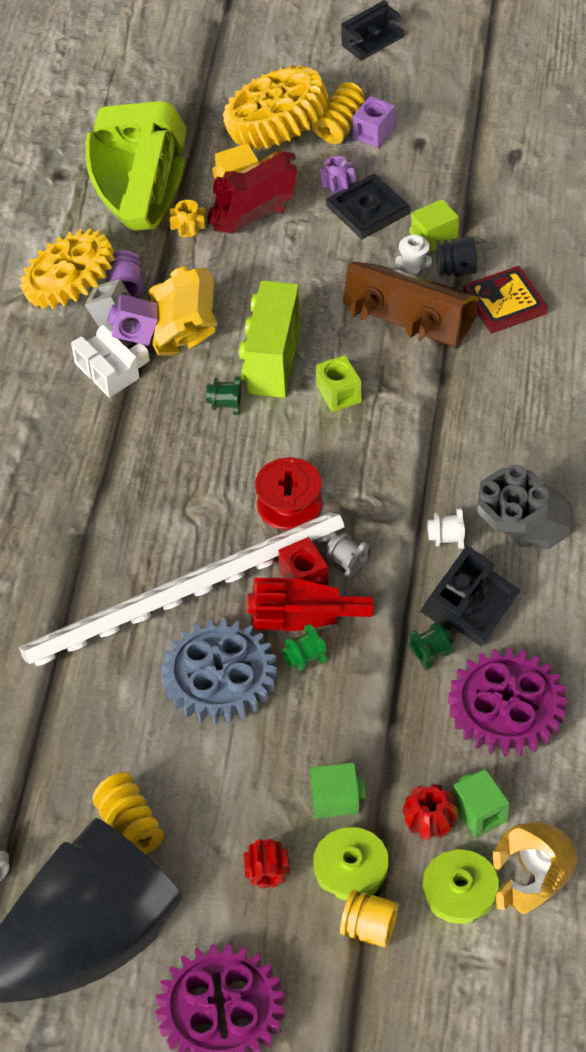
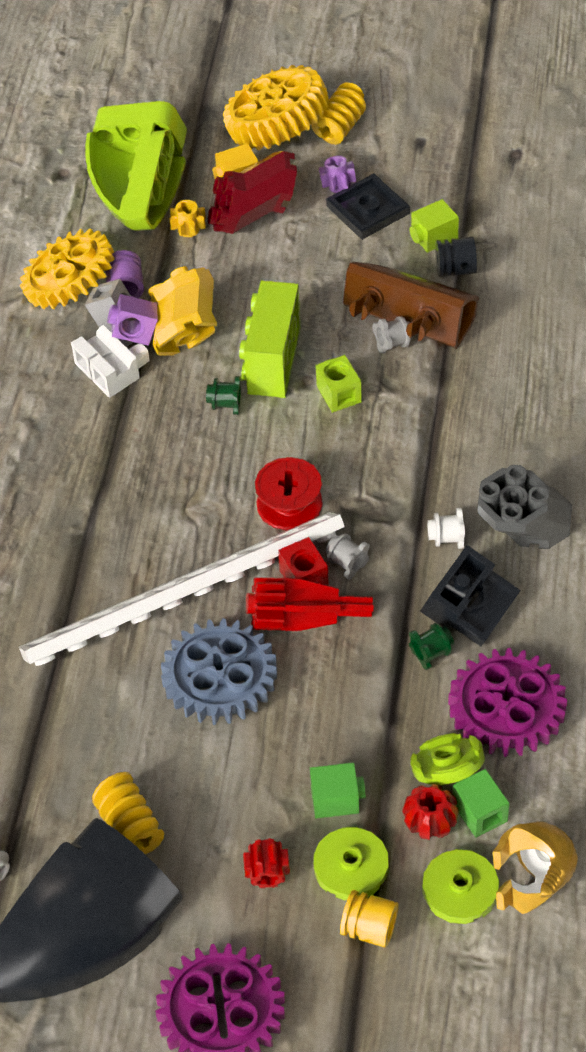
(304, 649): green brick -> none
(371, 30): black hinge -> none
(374, 121): medium lavender brick -> none
(391, 333): none -> light grey brick
(414, 254): white brick -> none
(447, 759): none -> lime plate
(506, 299): tile -> none

